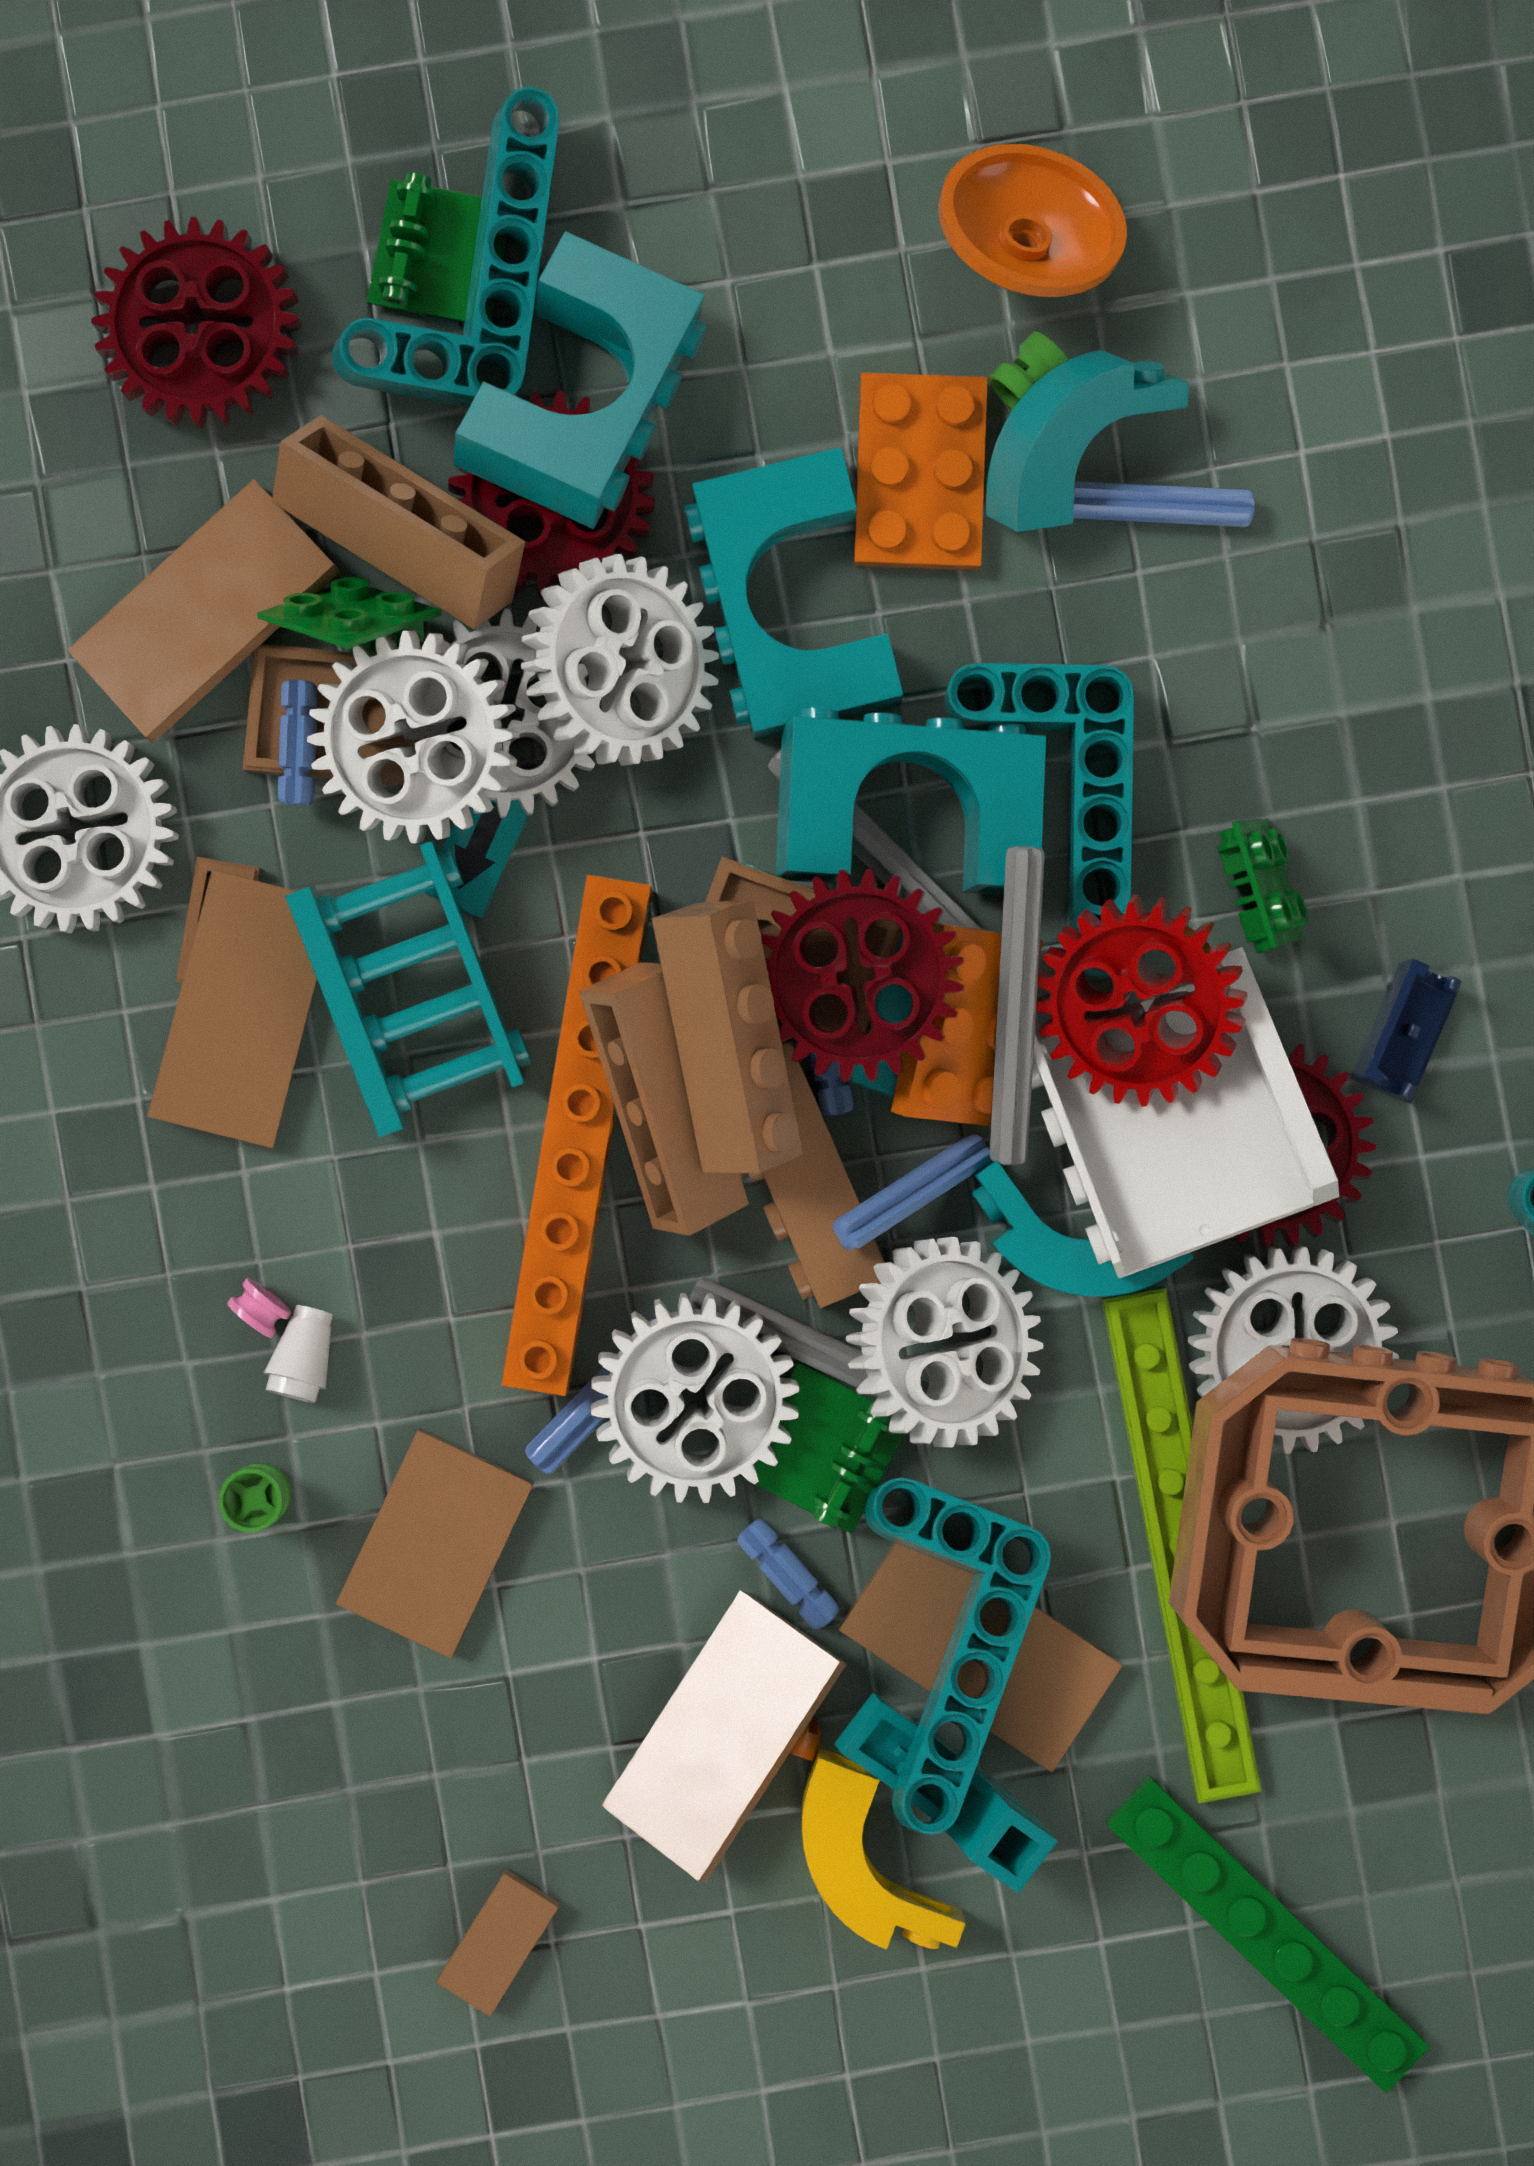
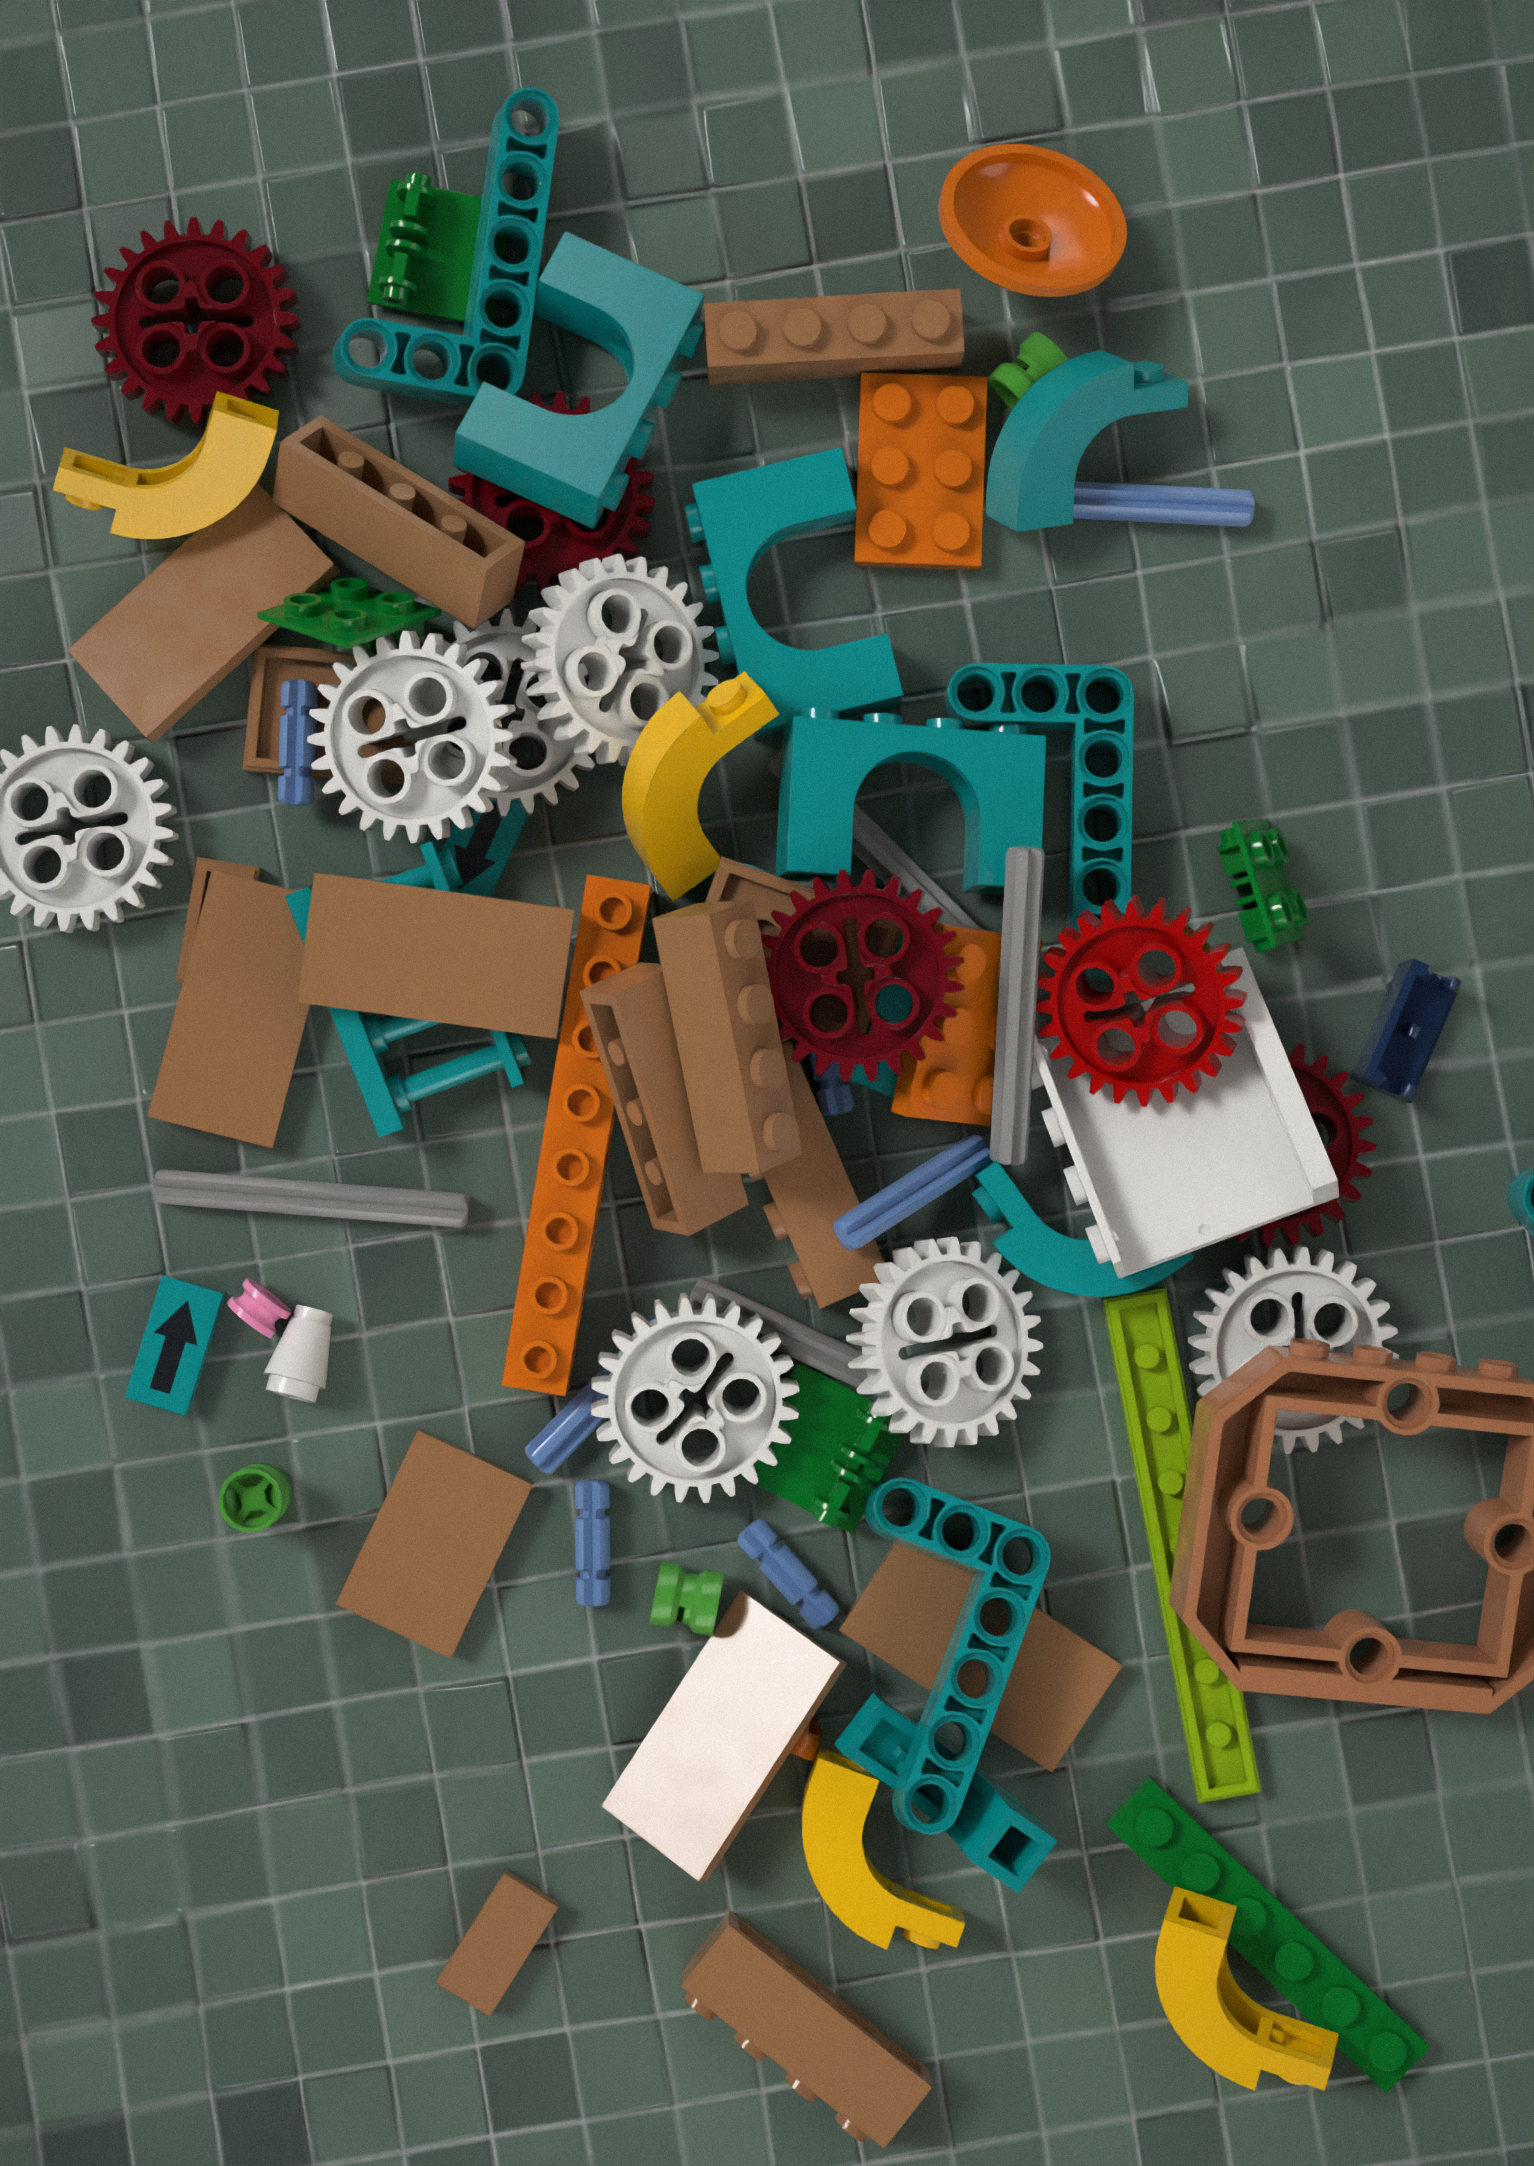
(175, 1345): none -> teal tile
(184, 494): none -> yellow arch
(311, 1198): none -> light grey axle
(435, 955): none -> medium nougat tile
(592, 1542): none -> medium blue axle
(668, 772): none -> yellow arch
(686, 1598): none -> bright green wheel
(805, 2030): none -> medium nougat brick
(834, 336): none -> medium nougat brick
(1216, 2015): none -> yellow arch

